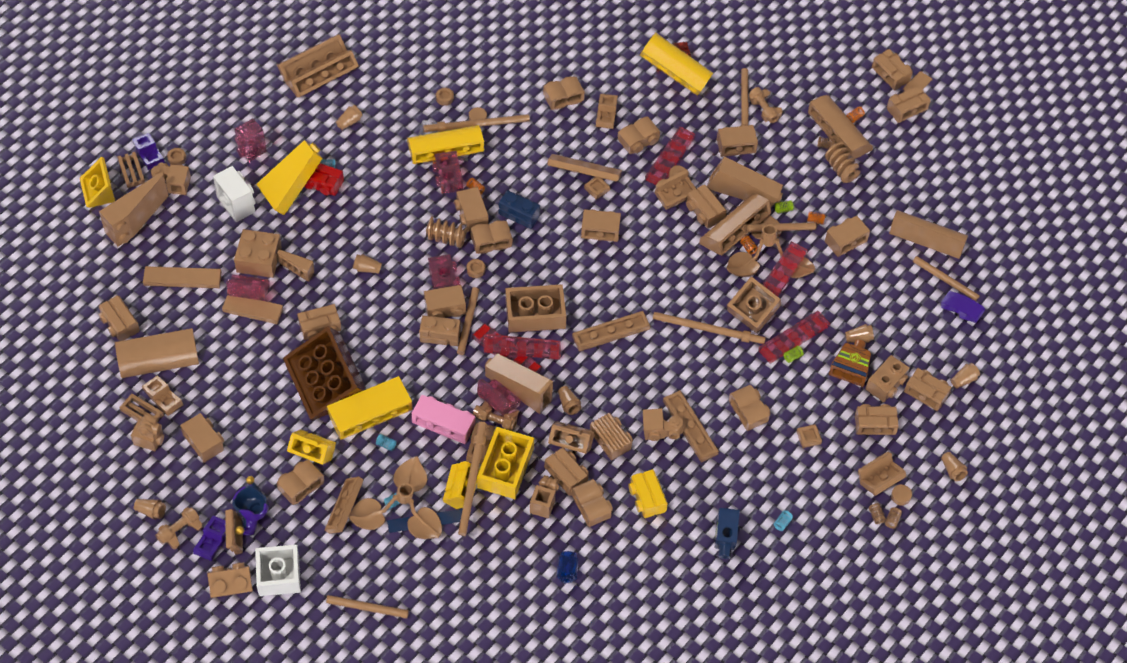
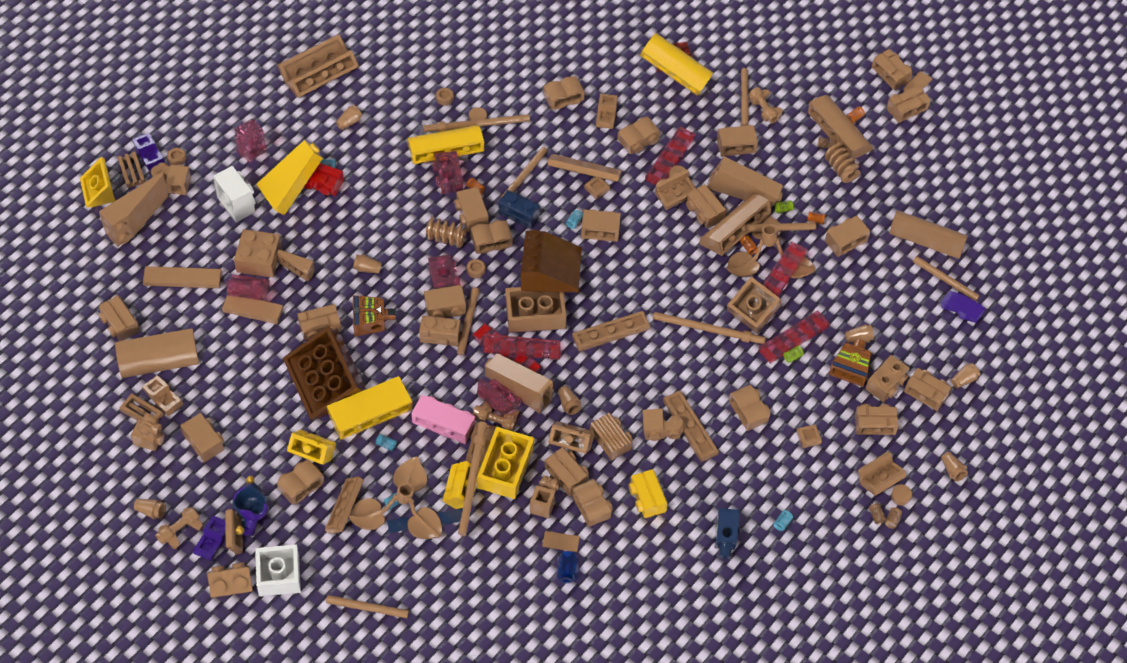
(370, 315): none -> dark orange torso
(526, 171): none -> medium nougat bar
(549, 263): none -> reddish brown slope
(560, 541): none -> medium nougat sticker
(575, 222): none -> medium azure piece

